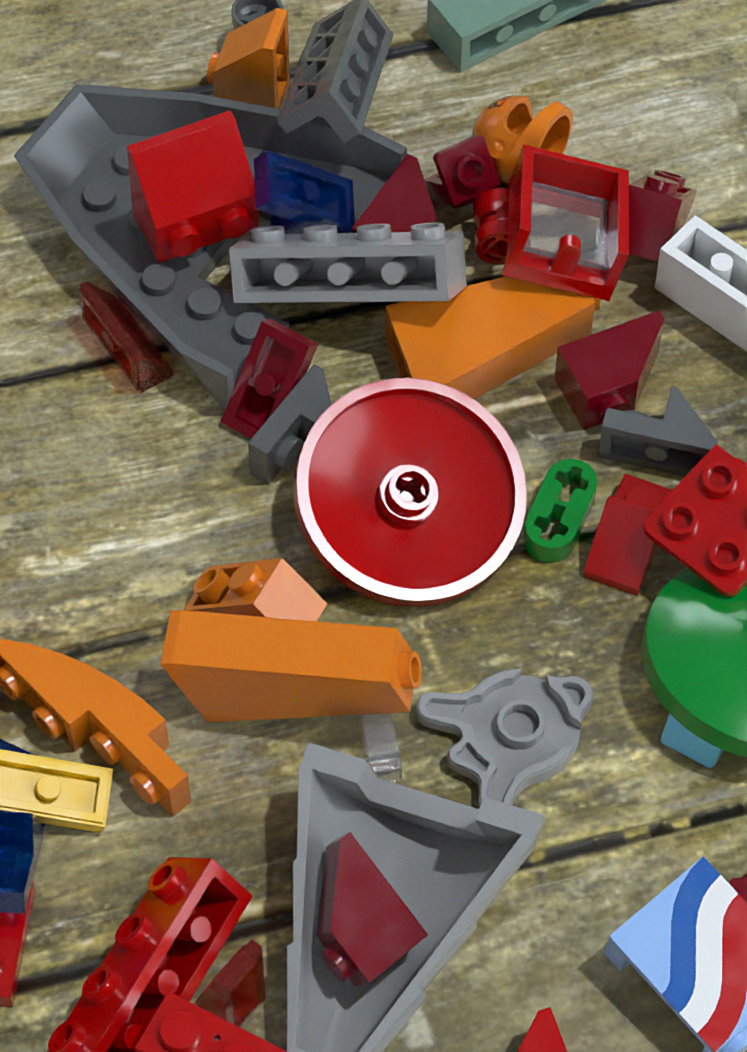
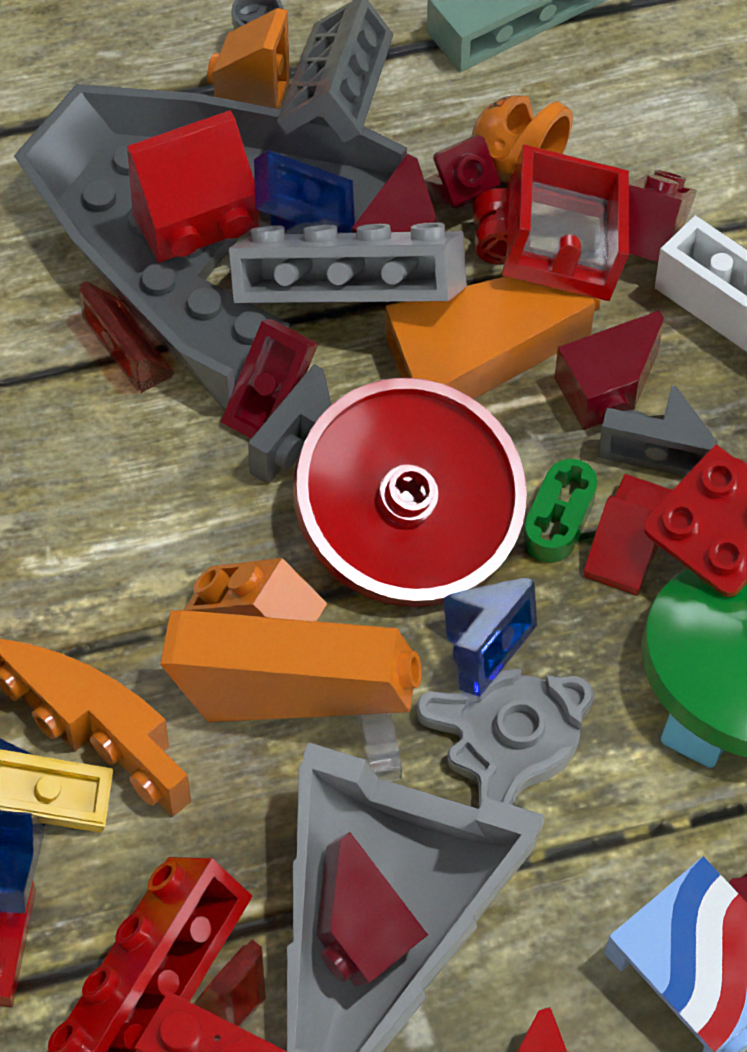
(488, 629): none -> clear blue slope

